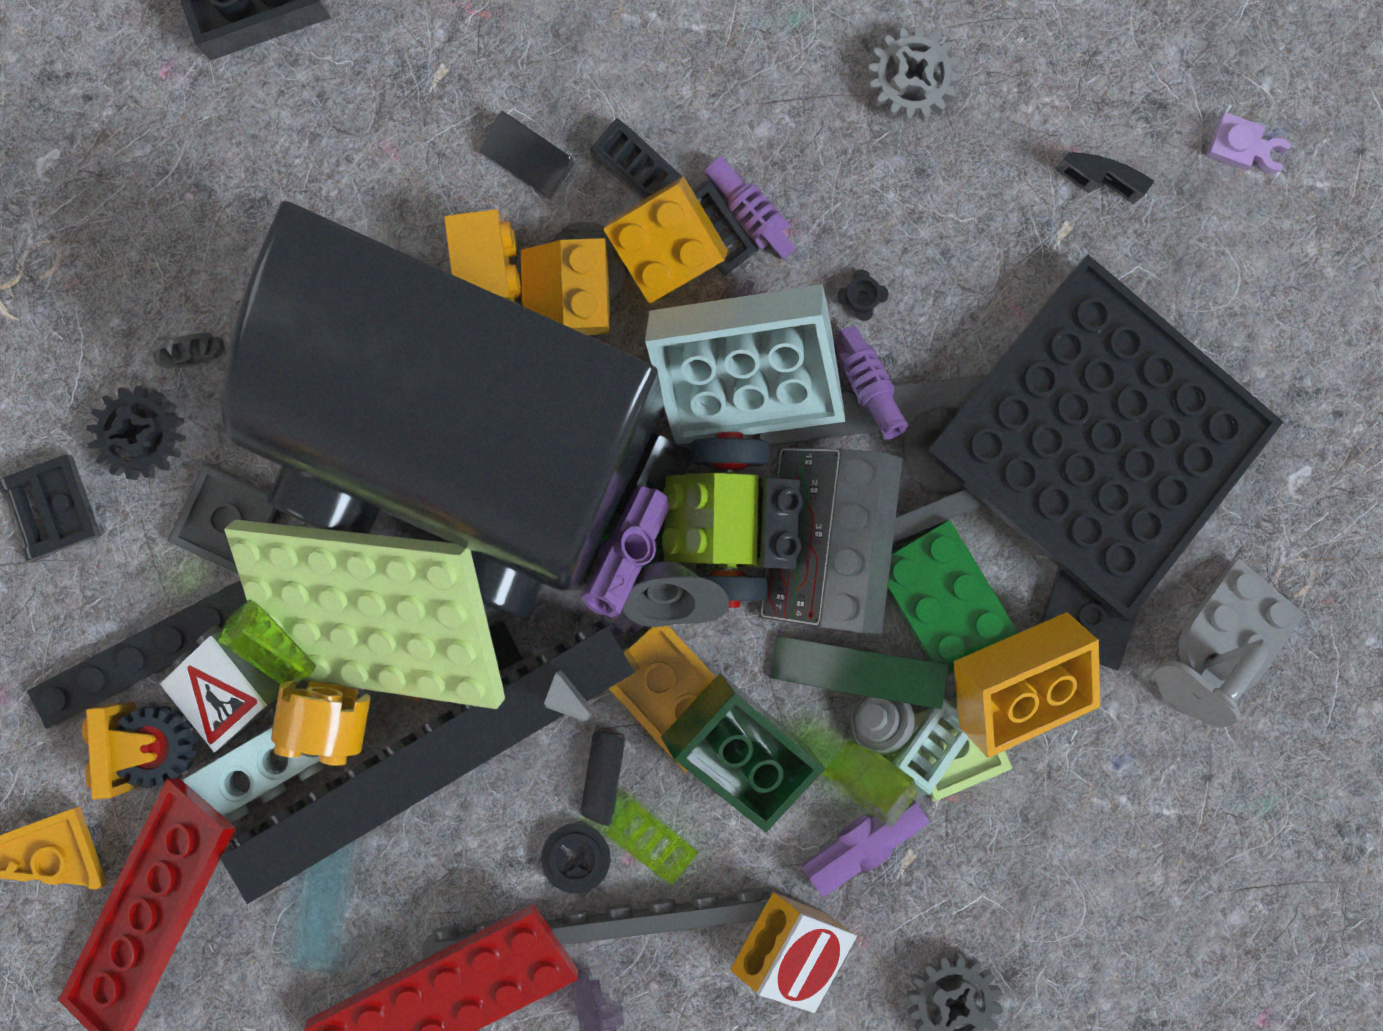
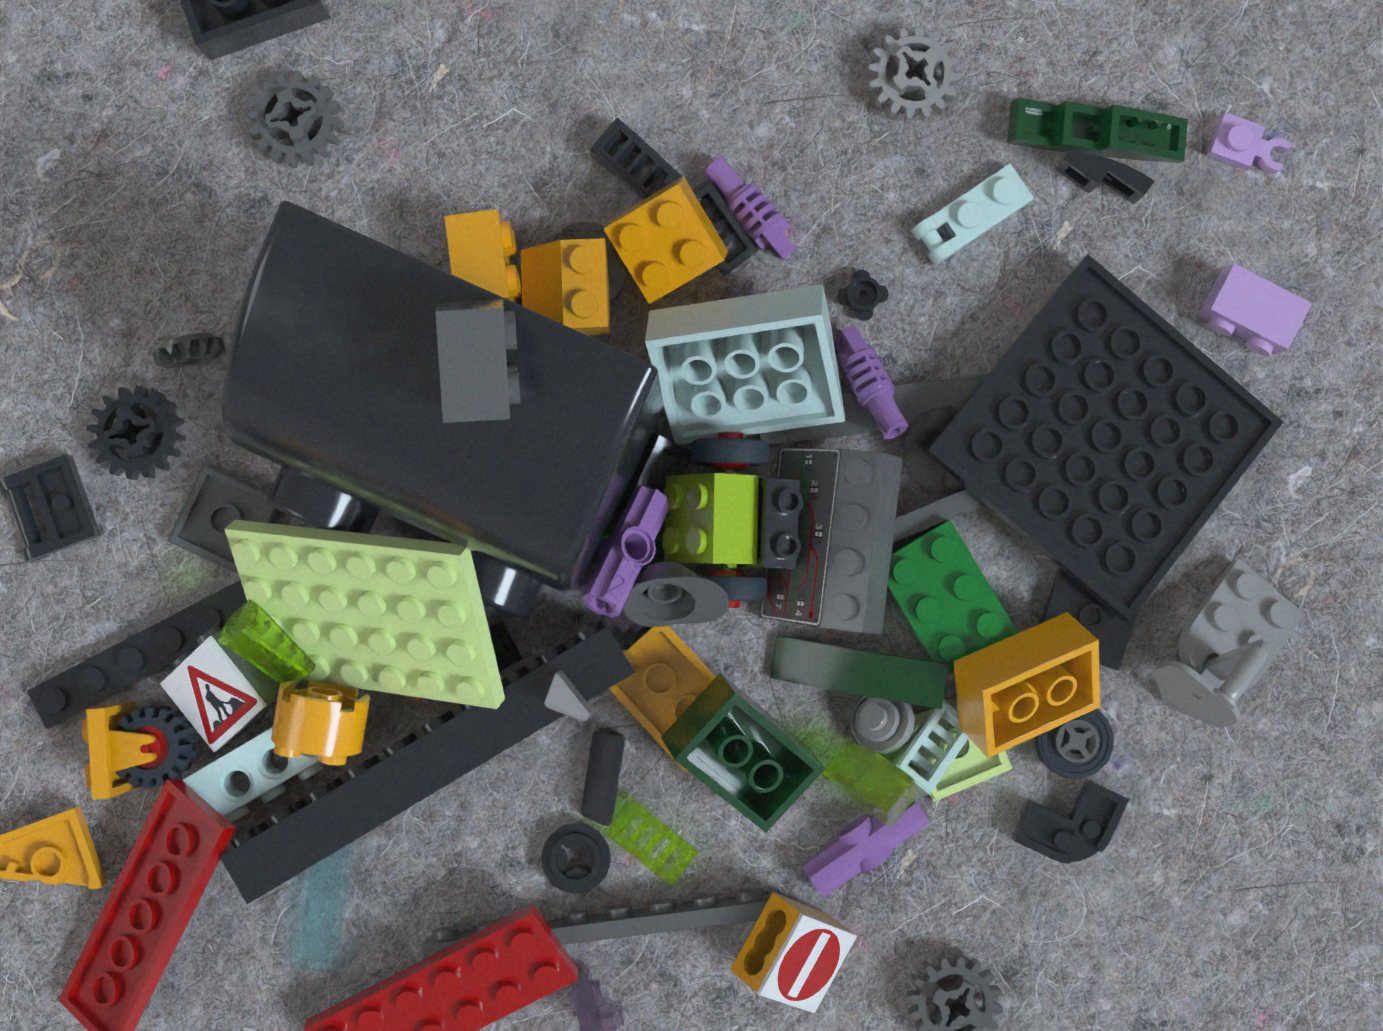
(311, 117): none -> dark grey gear
(474, 361): none -> dark grey brick
(526, 155): black slope -> none
(974, 213): none -> light aqua plate
(1076, 836): none -> black plate
(1084, 751): none -> black wheel
(1099, 131): none -> dark green slope
(1254, 310): none -> lavender brick

